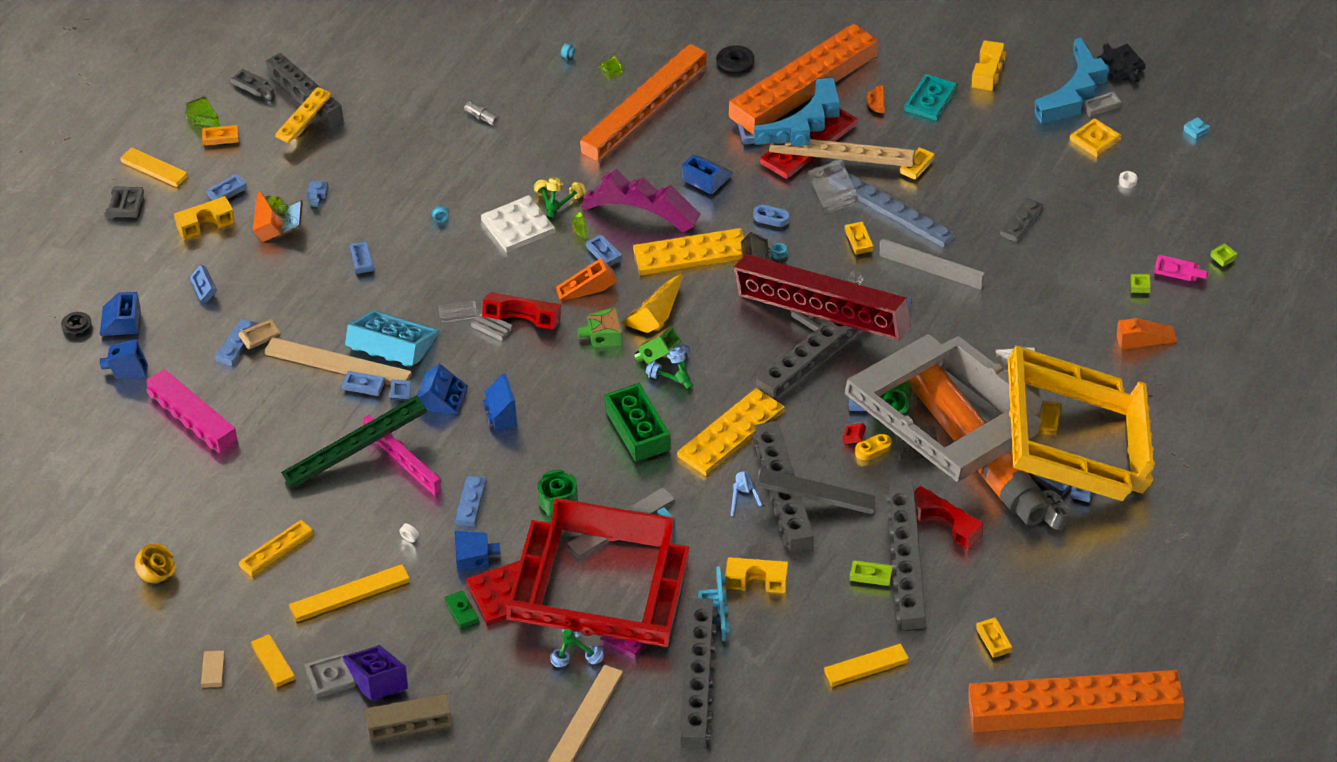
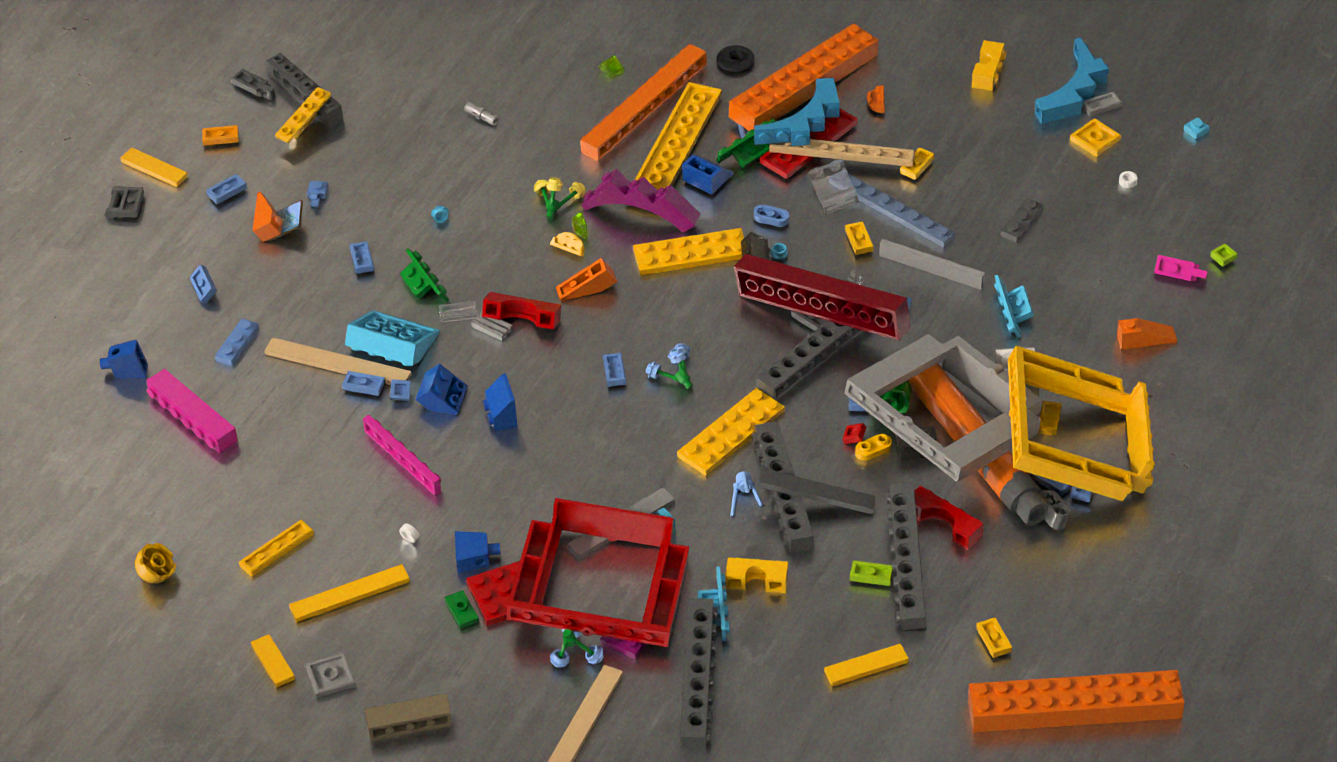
(75, 318): black gear -> none
(121, 315): blue slope -> none
(201, 113): clear neon green slope -> none
(213, 669): tan tile -> none
(215, 211): yellow arch -> none
(259, 334): tan tile -> none
(277, 204): clear neon green slope -> none
(354, 442): dark green plate -> none
(377, 672): dark purple slope -> none
(420, 279): none -> green bracket
(470, 501): medium blue plate -> none
(517, 223): white plate -> none
(556, 485): green brick -> none
(567, 51): medium azure plate -> none
(569, 242): none -> yellow plate
(602, 329): bright green torso -> none
(603, 249): medium blue plate -> none
(614, 369): none -> medium blue plate
(637, 422): green brick -> none
(656, 308): yellow wedge -> none
(658, 345): bright green torso -> none
(679, 135): none -> yellow plate
(744, 149): none -> green bracket
(931, 97): teal tile -> none
(1016, 305): none -> medium azure bracket
(1122, 63): black plate -> none
(1140, 283): lime plate -> none

